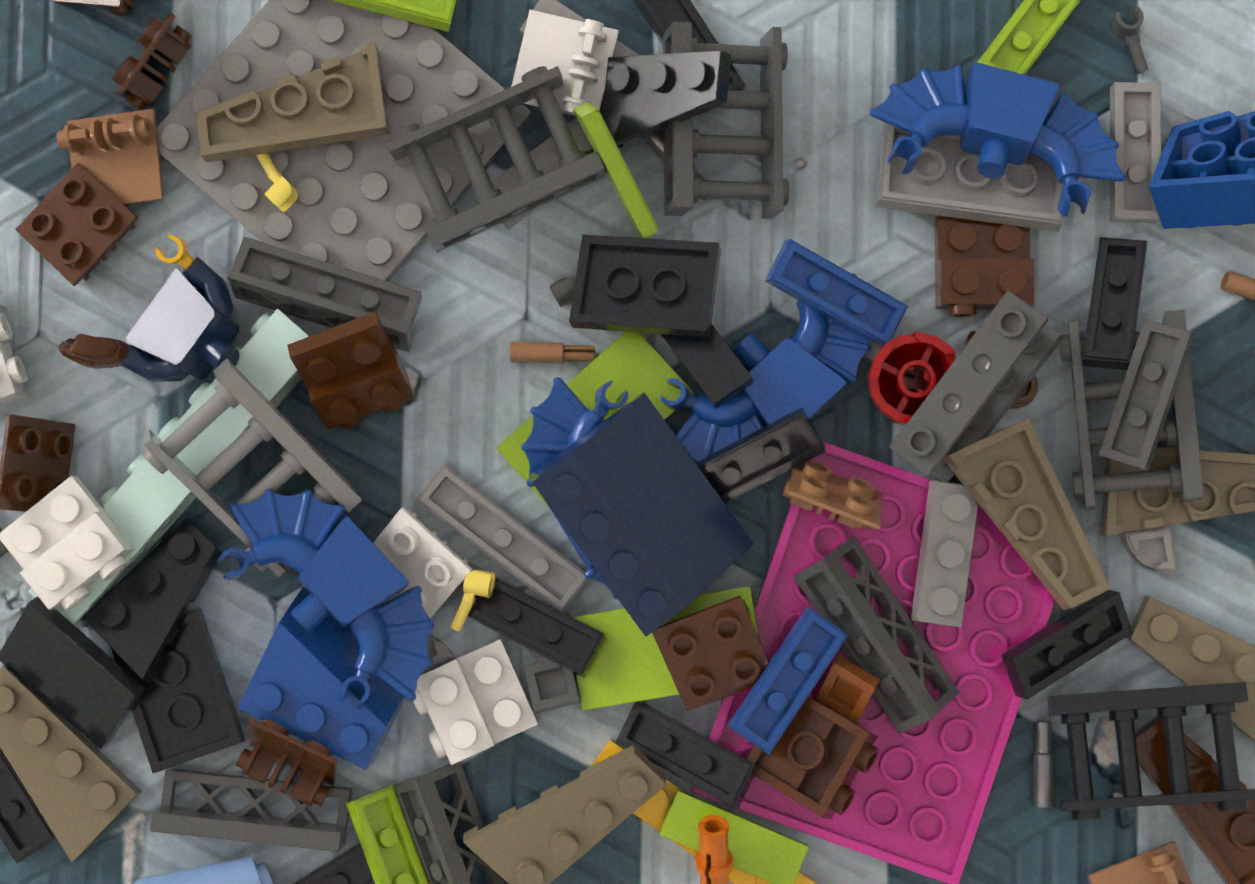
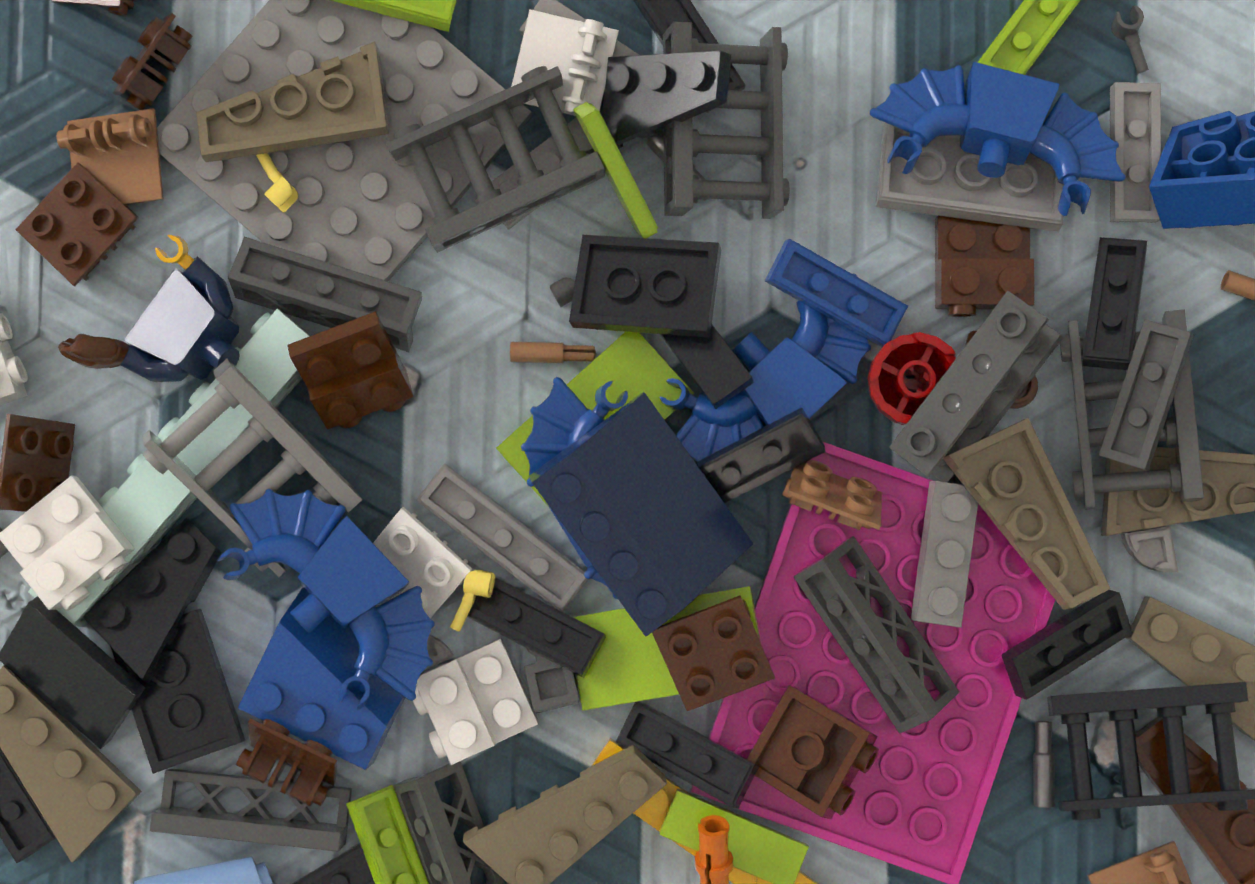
(787, 680): blue tile -> none
(848, 689): dark orange plate -> none

